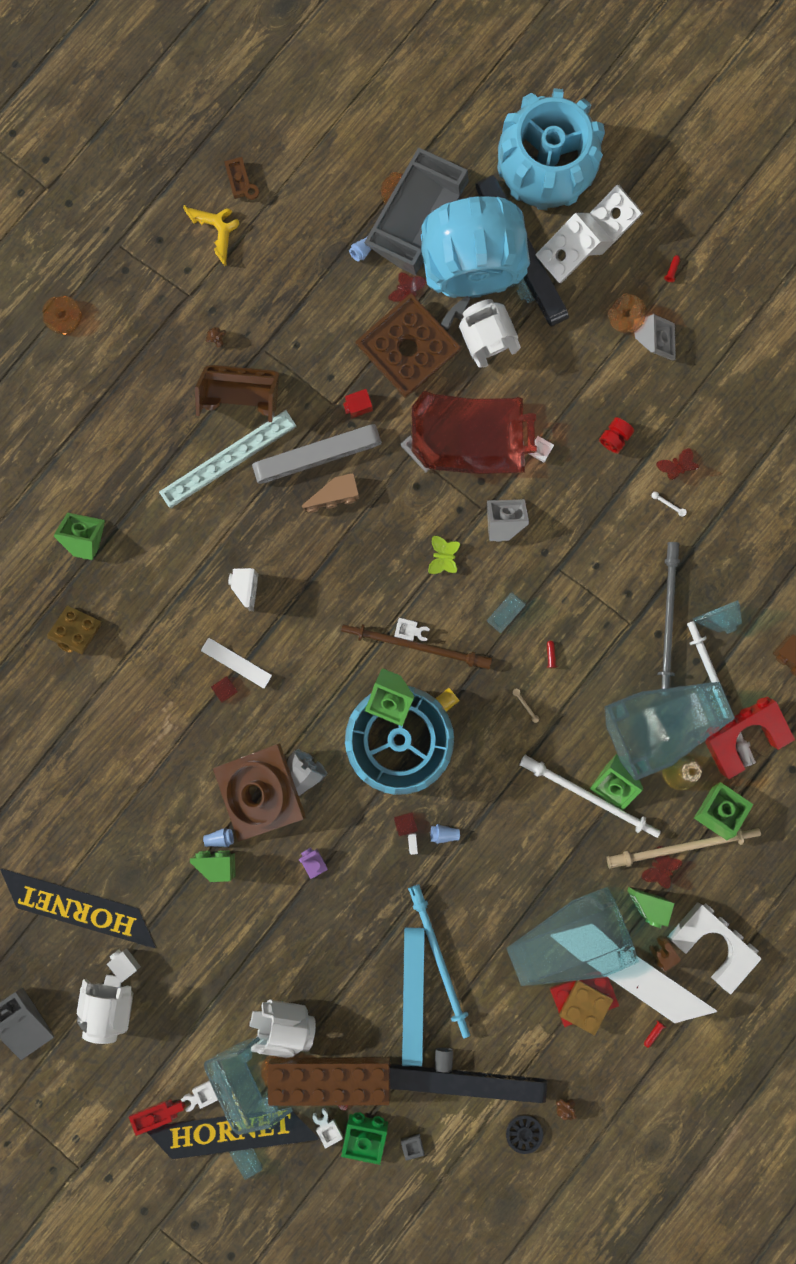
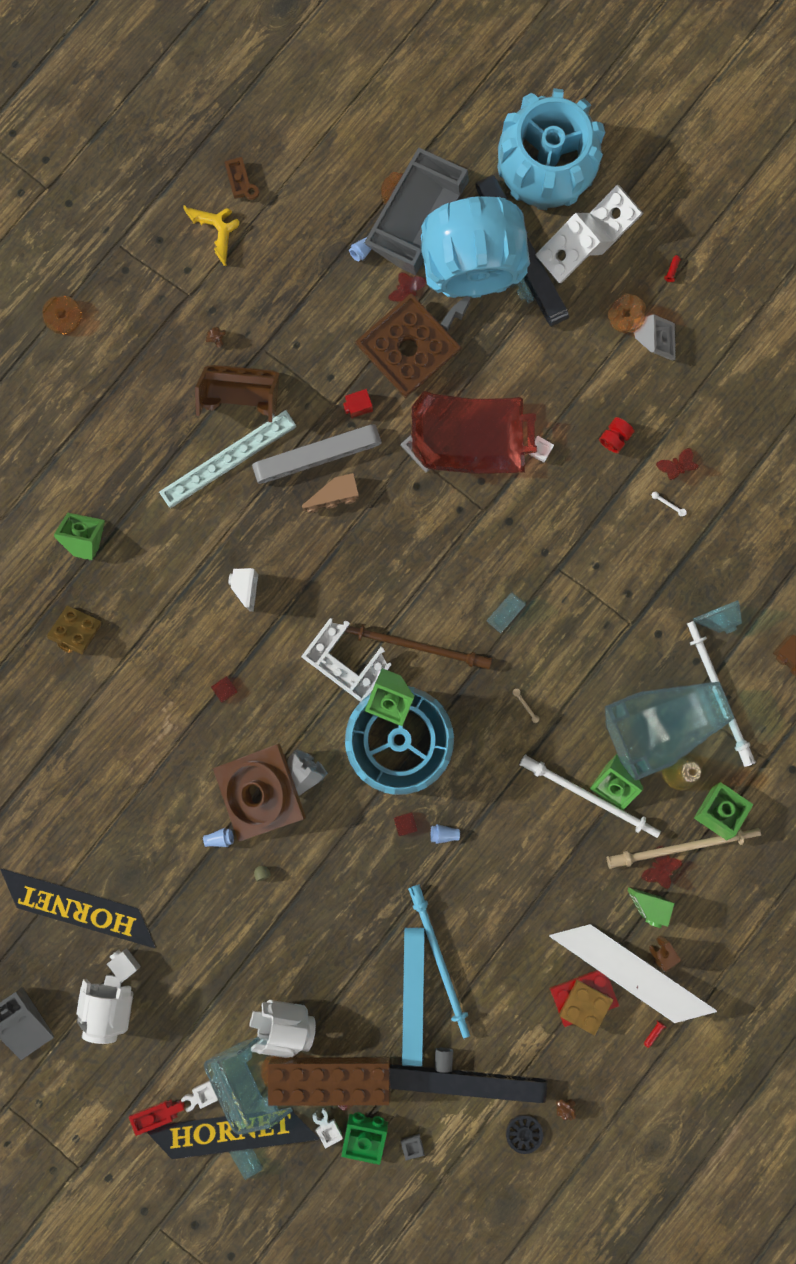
(215, 867): bright green slope -> none
(236, 663): white sticker -> none
(261, 873): none -> olive hinge
(313, 862): medium lavender bracket -> none
(319, 657): none -> white wedge
(407, 630): white plate -> none
(412, 843): white tile -> none
(444, 556): lime piece -> none
(447, 699): yellow beam -> none
(488, 331): white piece -> none
(506, 518): light grey slope -> none
(551, 655): red piece -> none
(575, 943): clear light blue windscreen -> none
(672, 562): dark grey bar -> none
(723, 742): red arch -> none
(740, 957): white arch -> none

